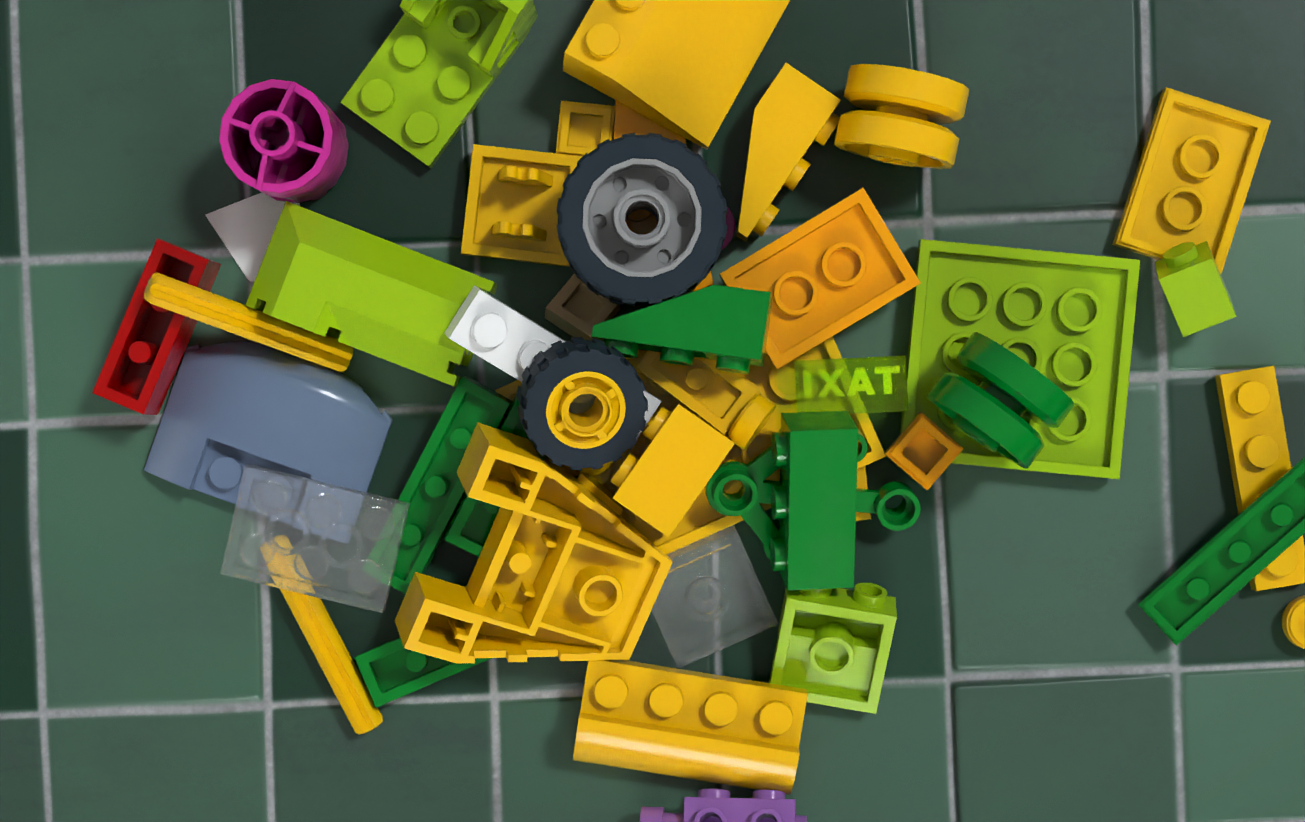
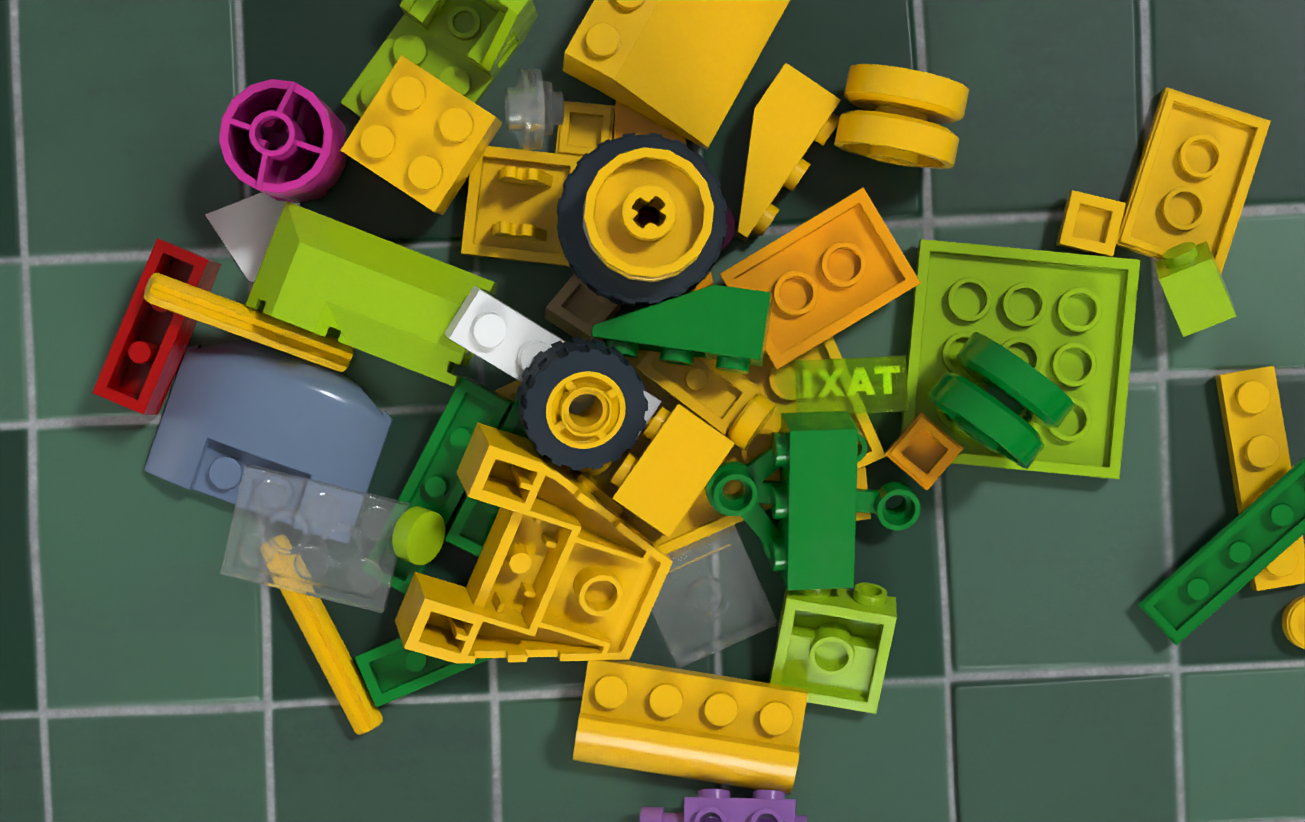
(418, 535): none -> lime tile
(421, 135): none -> yellow brick
(532, 108): none -> clear plate
(648, 180): none -> yellow wheel
(1090, 224): none -> yellow plate

